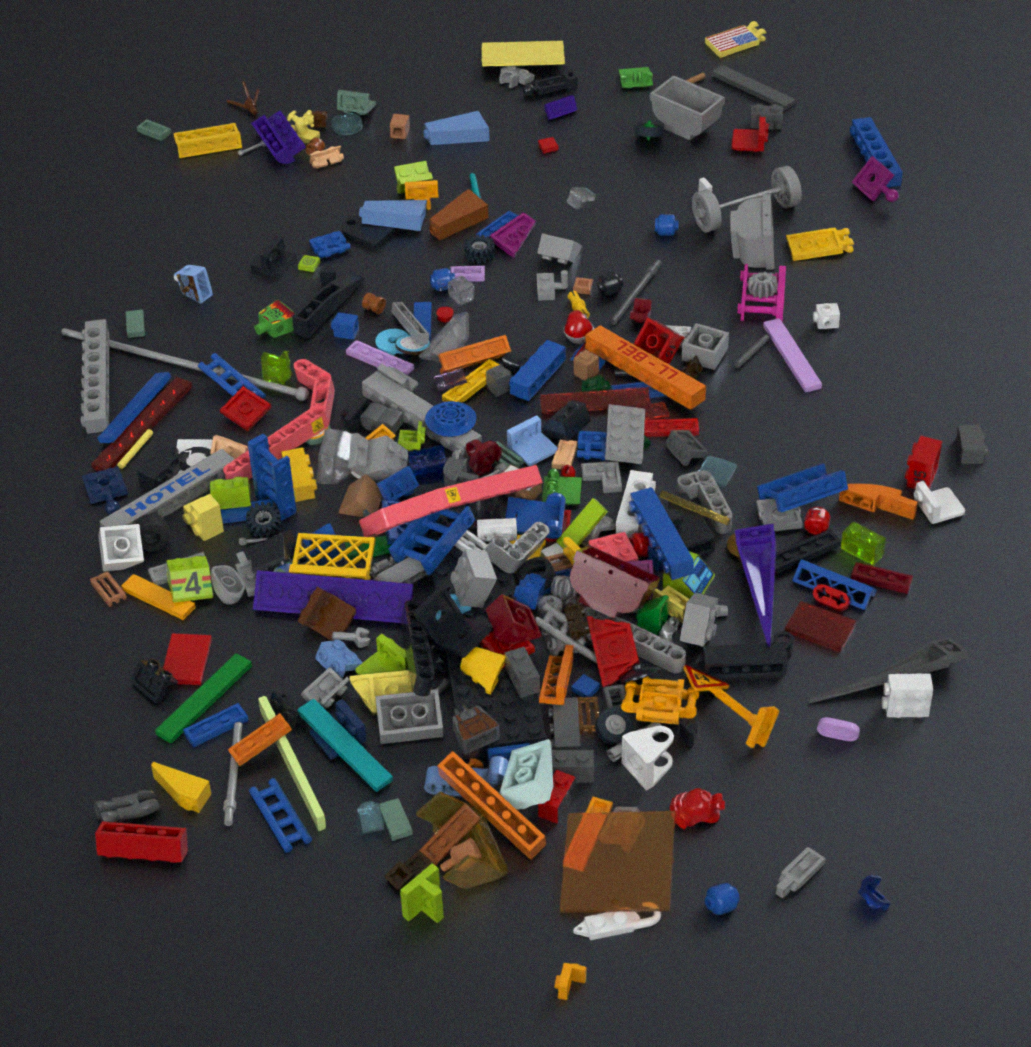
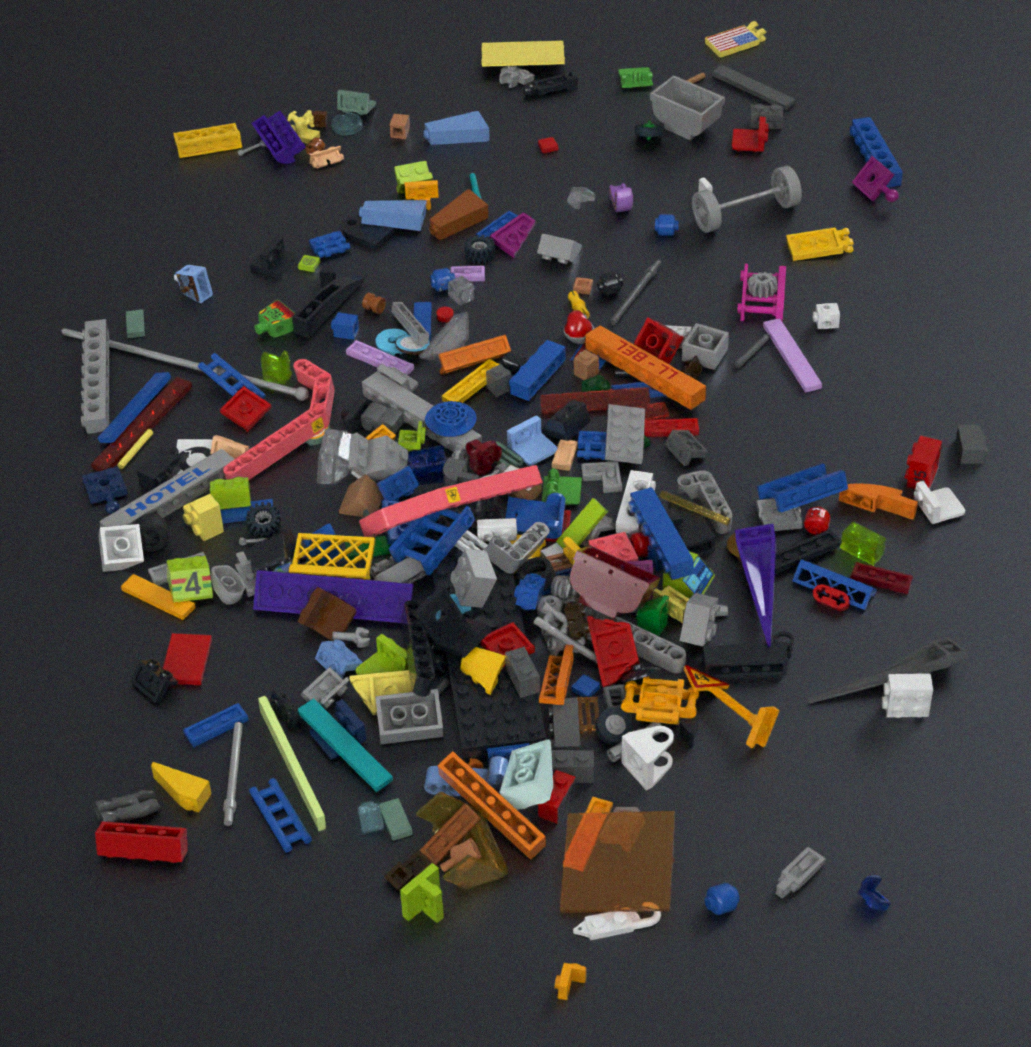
(114, 598): nougat tile -> none
(154, 130): sand green tile -> none
(203, 698): green tile -> none
(250, 104): reddish brown plant -> none
(259, 739): orange tile -> none
(272, 480): blue fence -> none
(301, 474): yellow brick -> none
(450, 379): piece -> none
(474, 728): torso -> none
(512, 621): dark red slope -> none
(547, 287): light grey plate -> none
(560, 107): dark purple hinge -> none
(570, 471): red hinge -> none
(621, 197): none -> medium lavender animal
(641, 310): dark red bracket -> none
(669, 629): light grey arm -> none
(696, 807): red helmet -> none
(719, 468): clear light blue piece -> none
(753, 233): light grey container -> none
(820, 626): clear red tile -> none
(838, 729): lavender tile -> none

